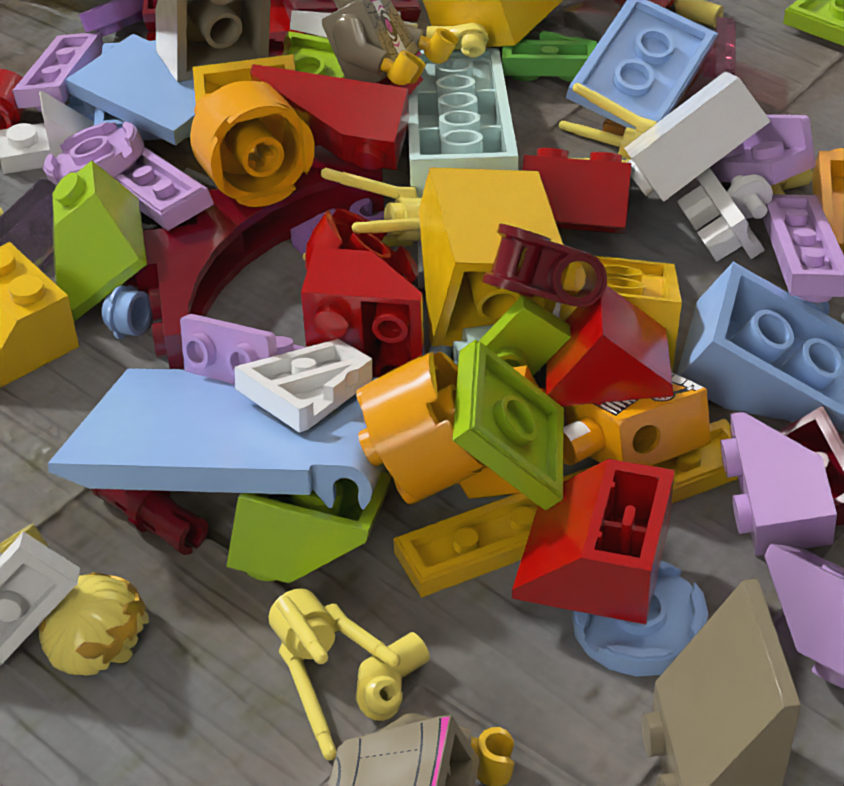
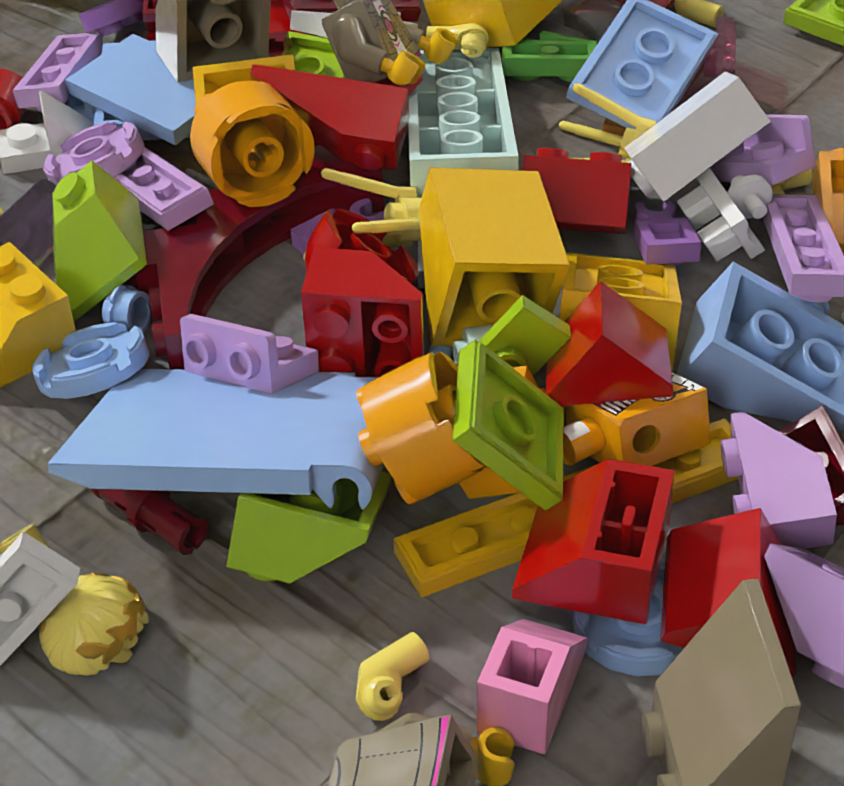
(91, 361): none -> light blue tile
(306, 382): white wing -> none
(309, 634): light yellow plant -> none
(528, 682): none -> bright pink slope
(534, 267): dark red piece -> none
(663, 237): none -> medium lavender plate
(707, 565): none -> red slope

